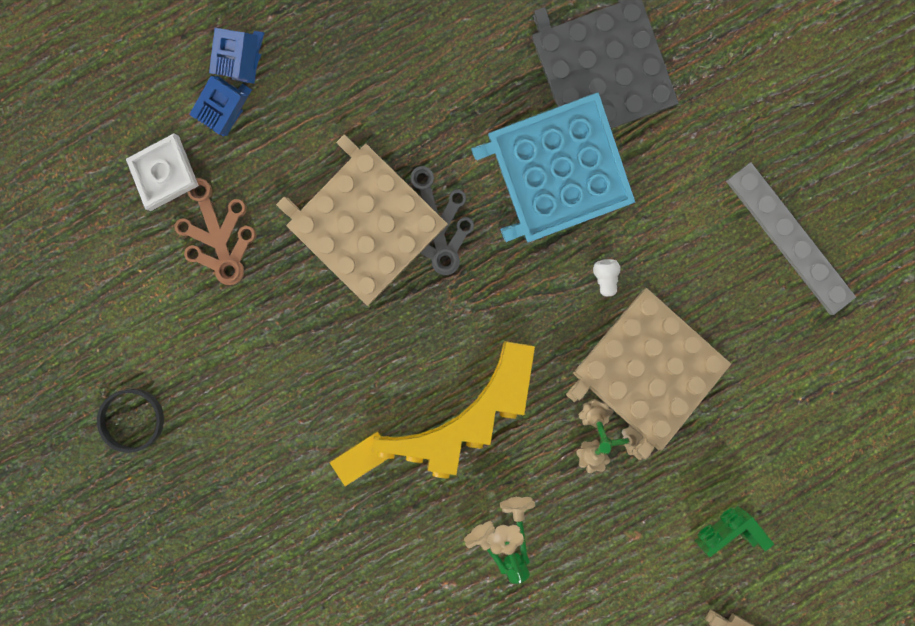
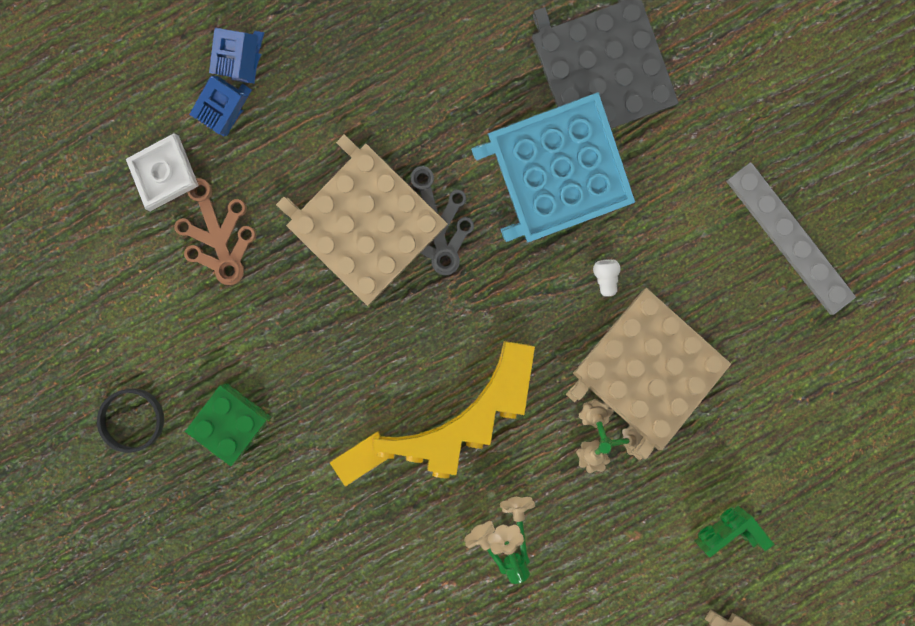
(228, 424): none -> green brick

